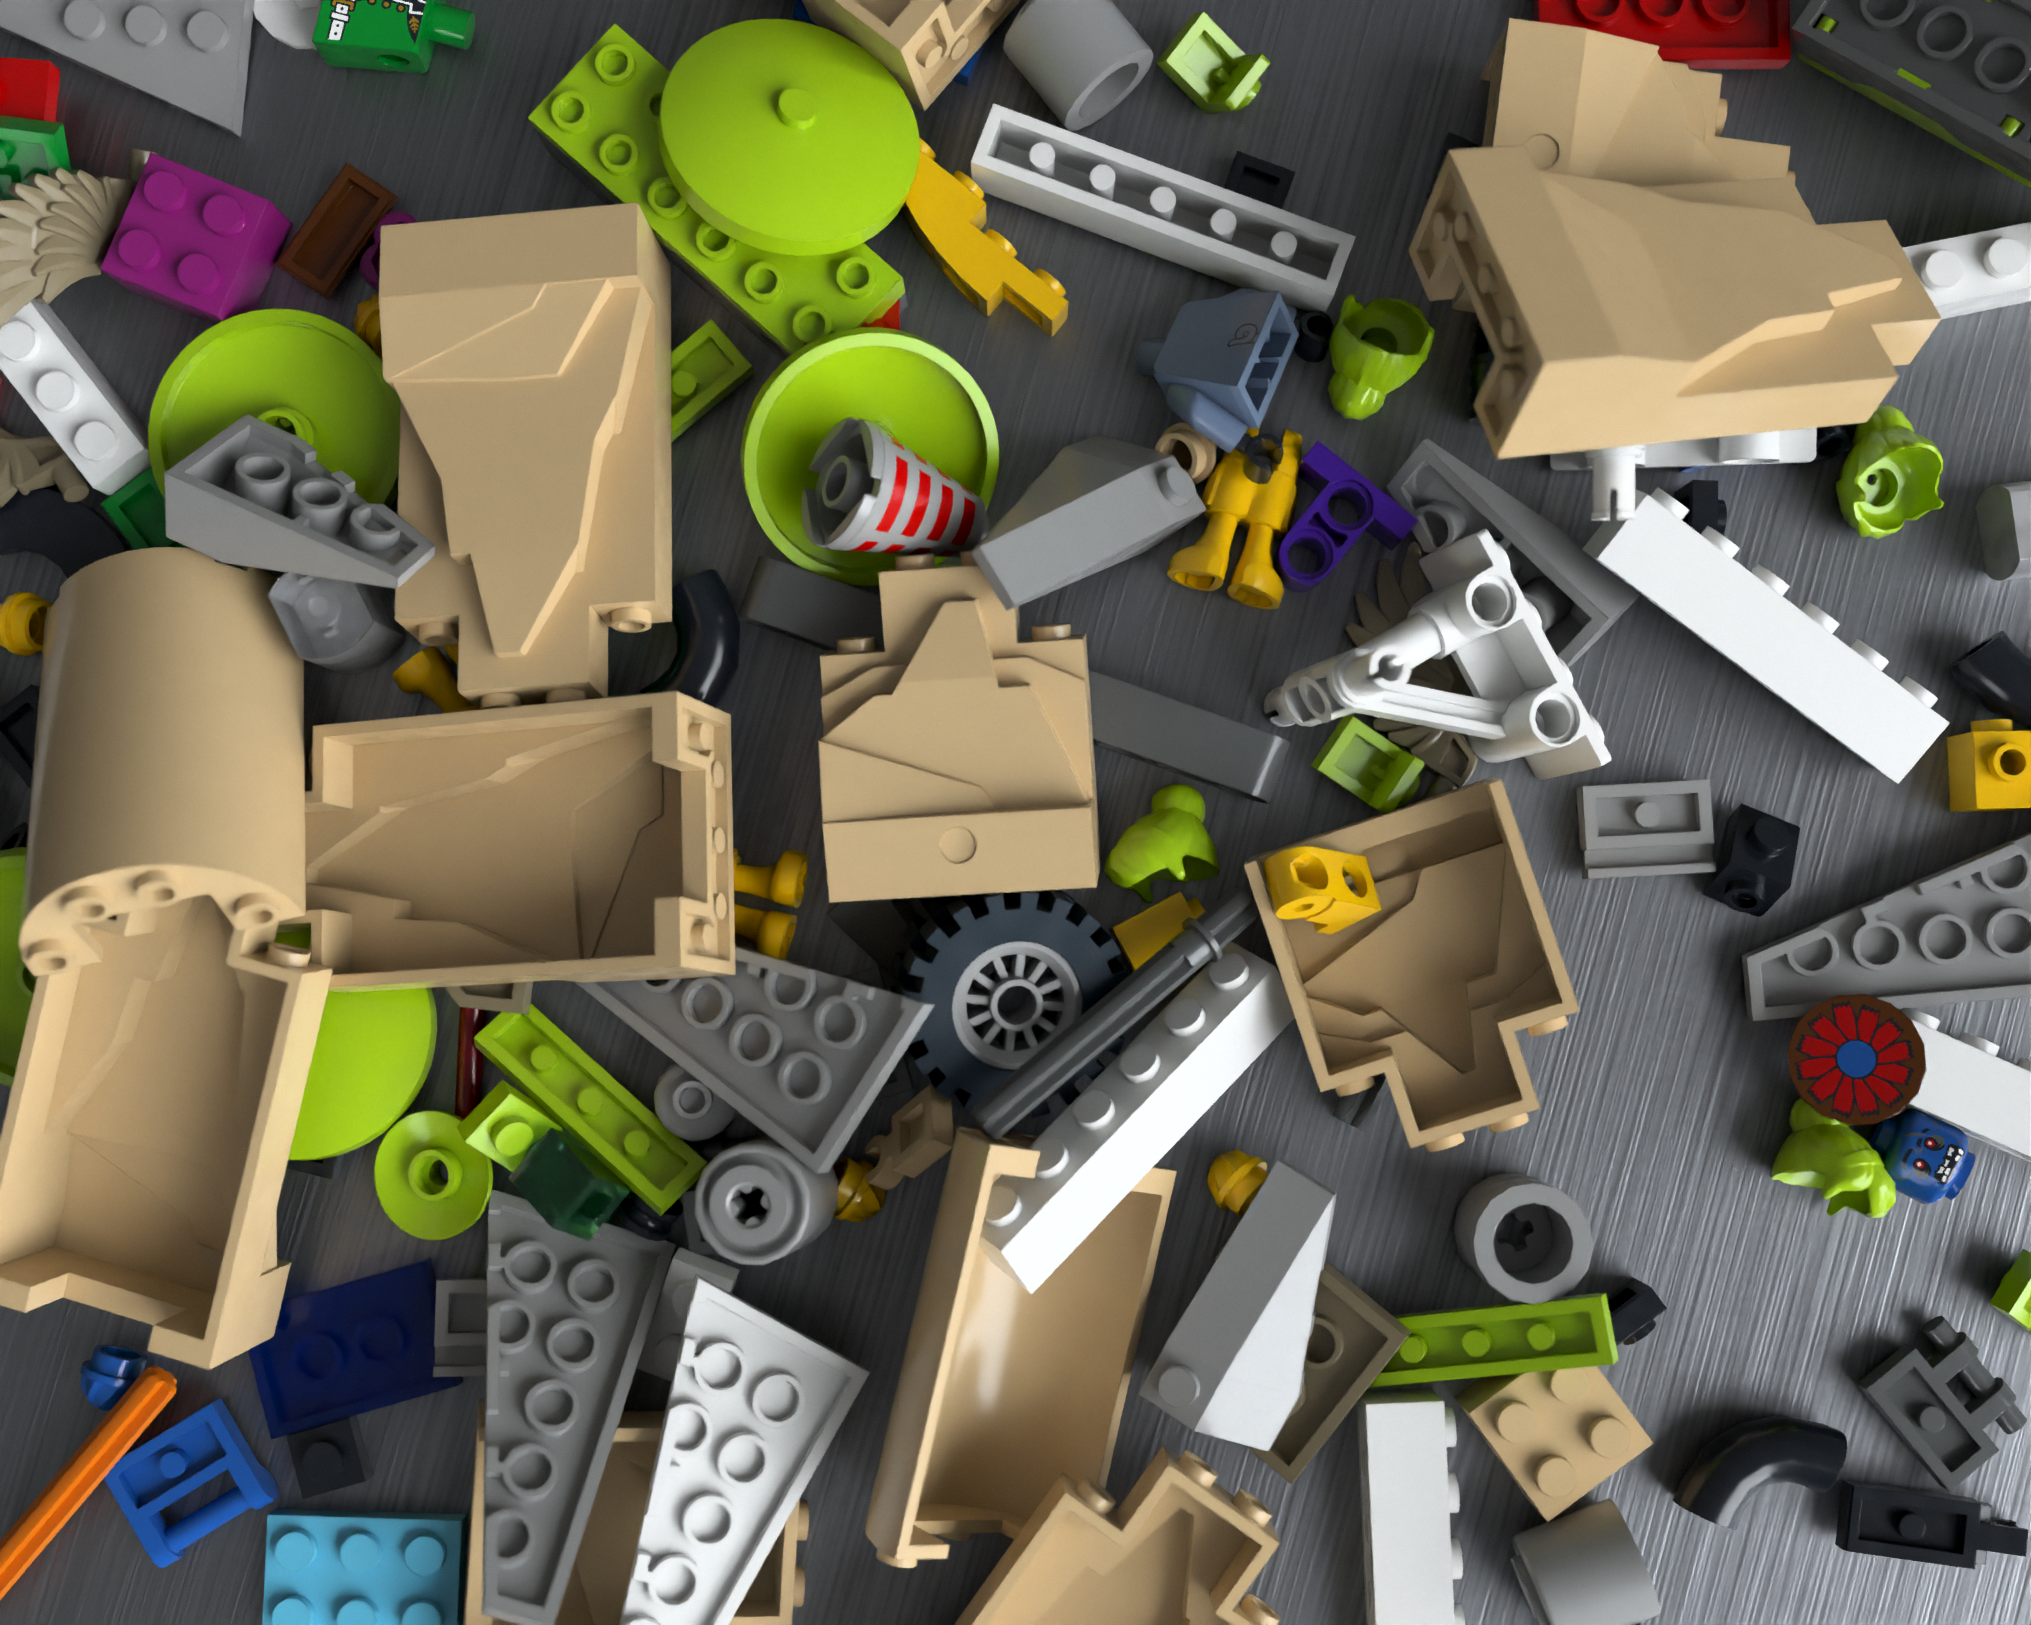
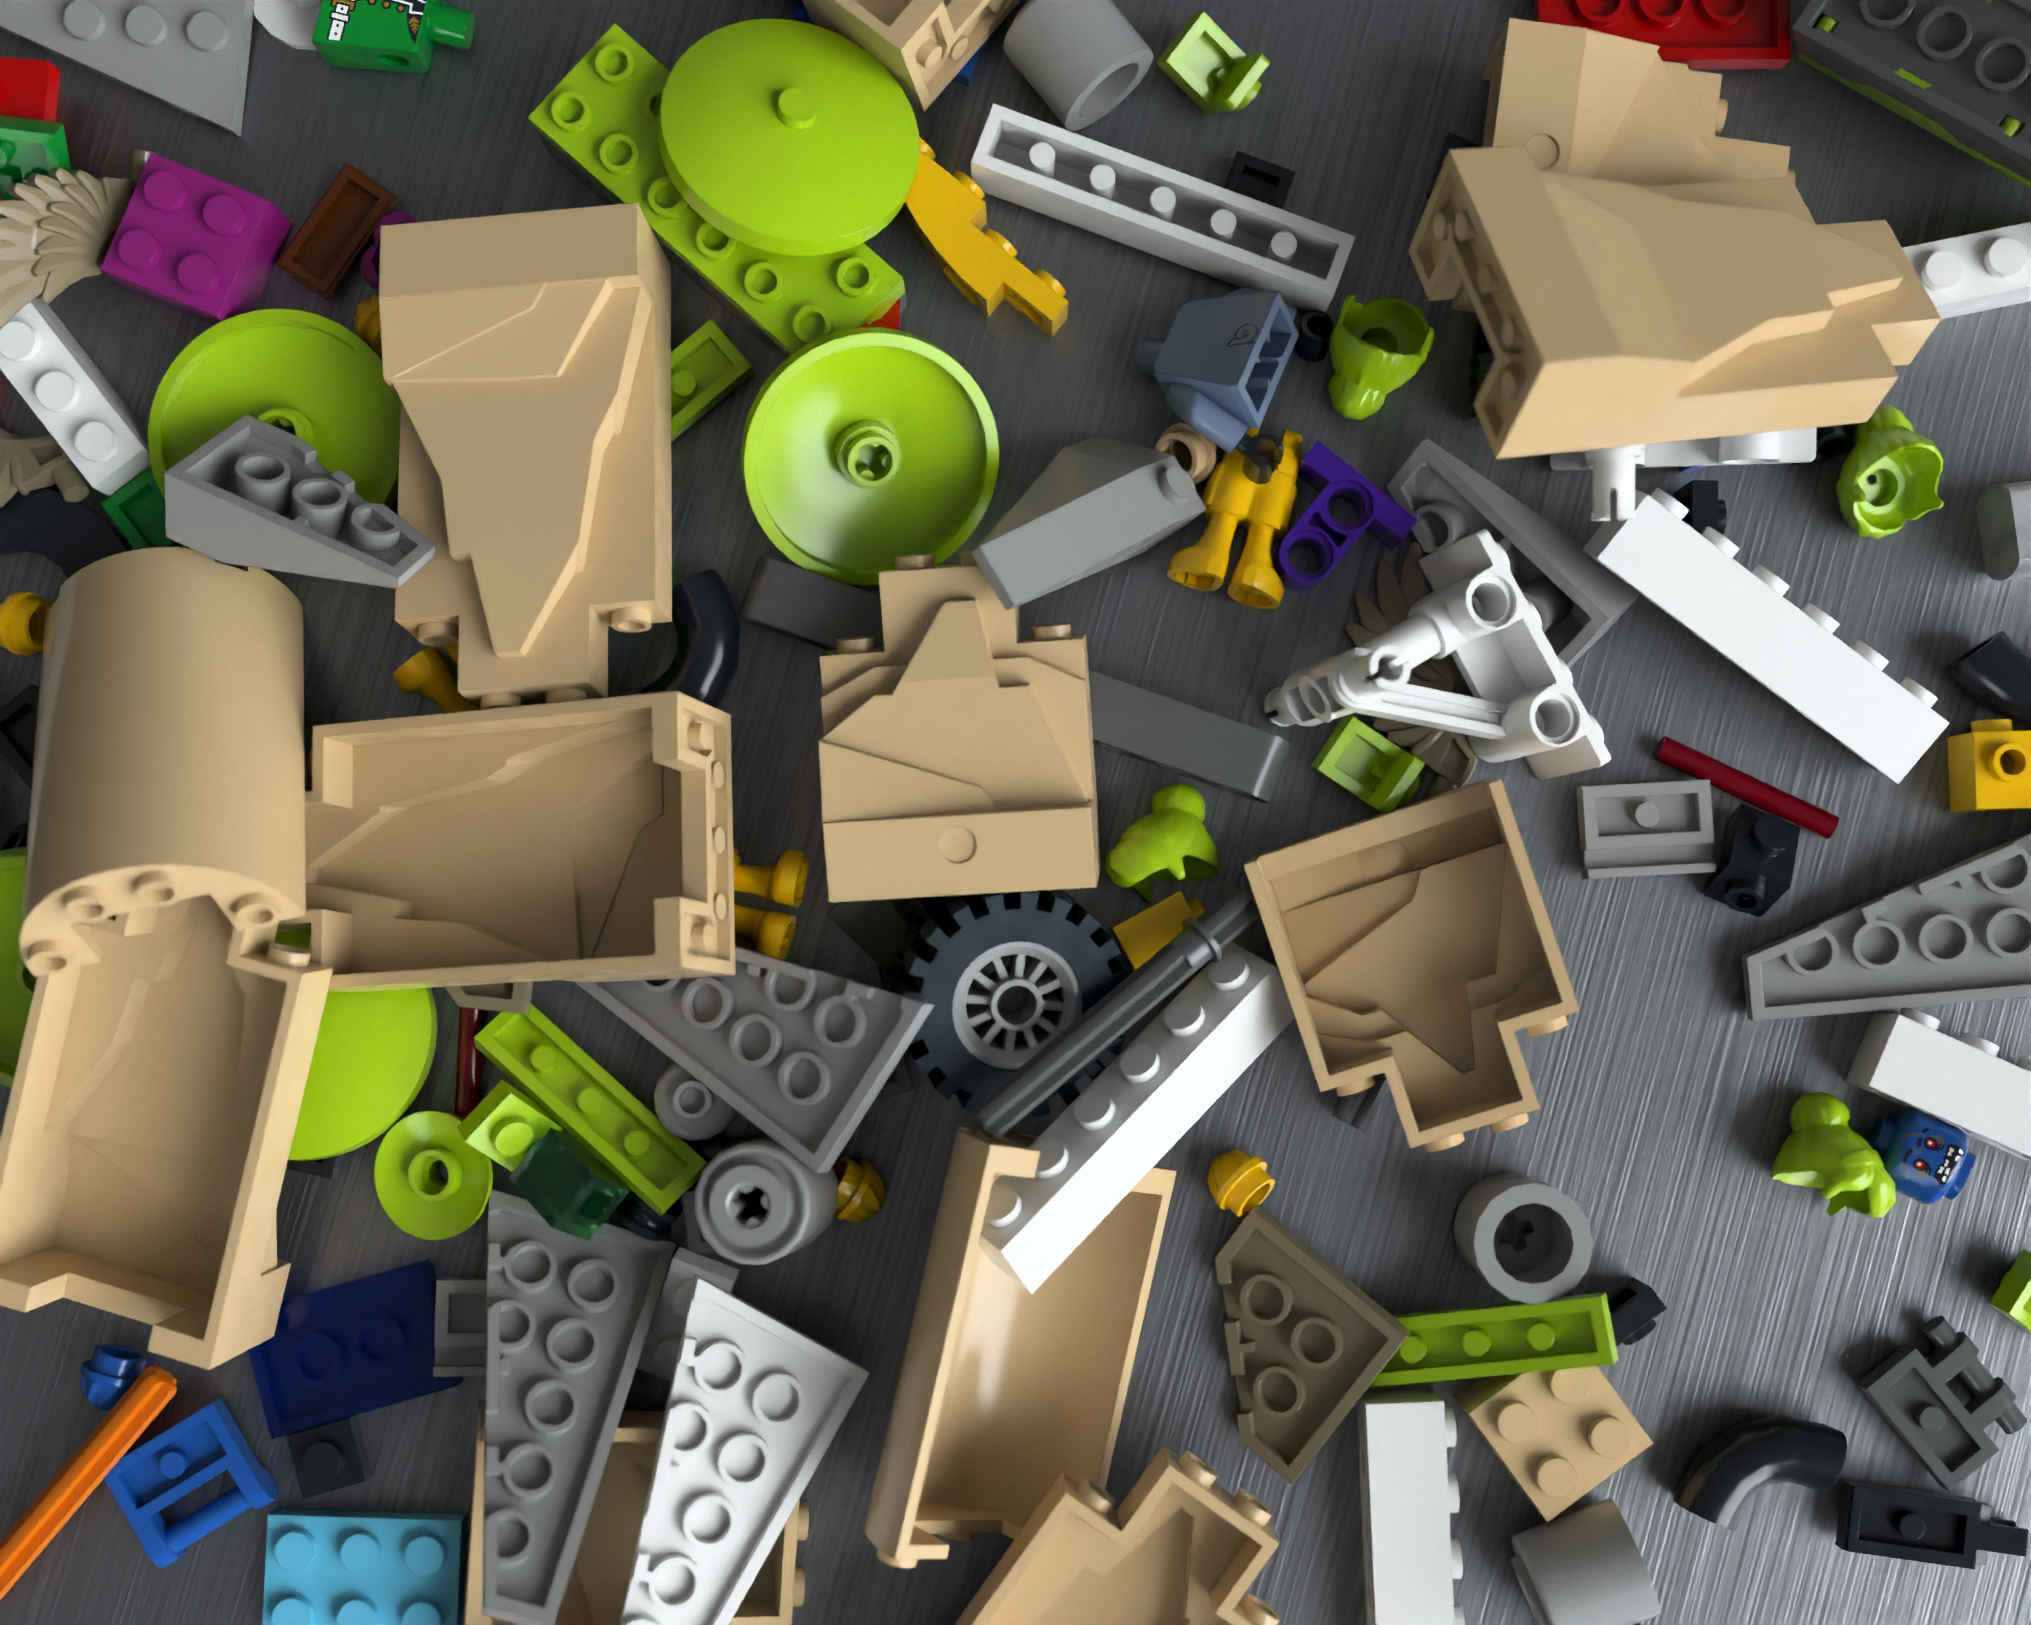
(337, 621): clear piece -> none
(886, 498): light grey cone -> none
(918, 1138): tan plate -> none
(1246, 1333): light grey wedge -> none
(1312, 886): yellow leg -> none
(1746, 787): none -> dark red bar
(1856, 1059): tile -> none

